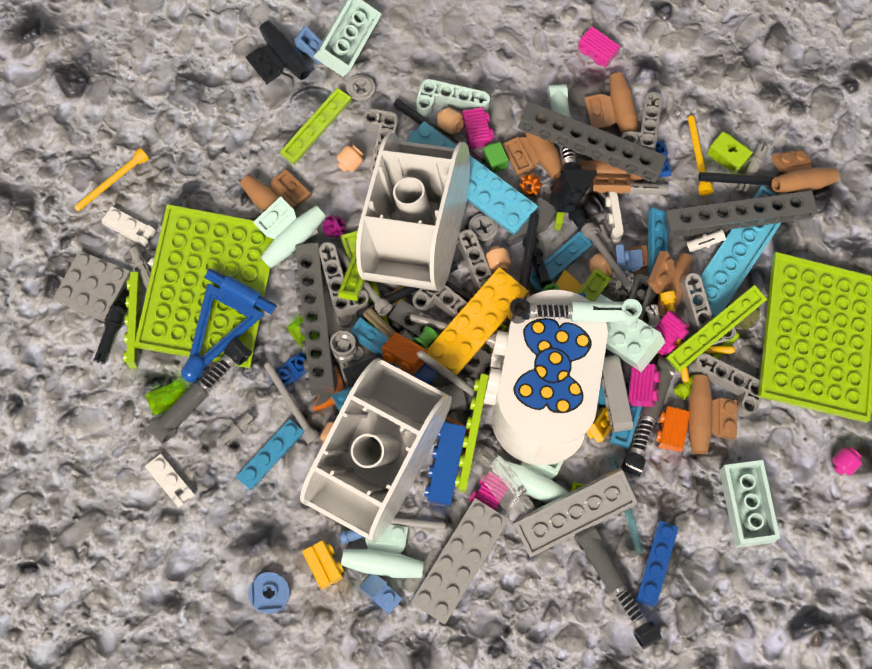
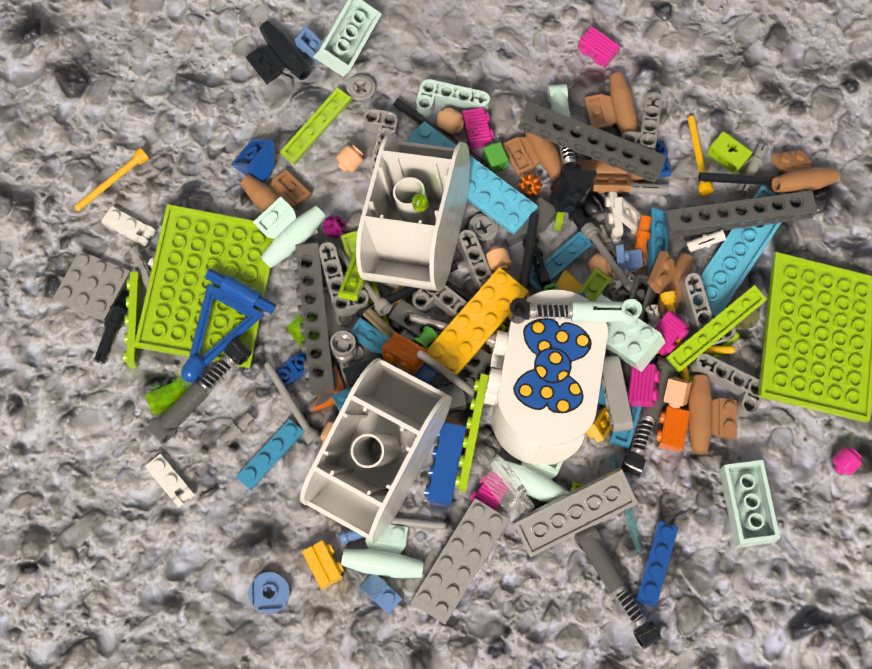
(256, 159): none -> blue slope
(423, 202): none -> clear neon green hinge
(627, 214): none -> white plate
(643, 233): none -> orange pin
(677, 392): none -> light nougat brick

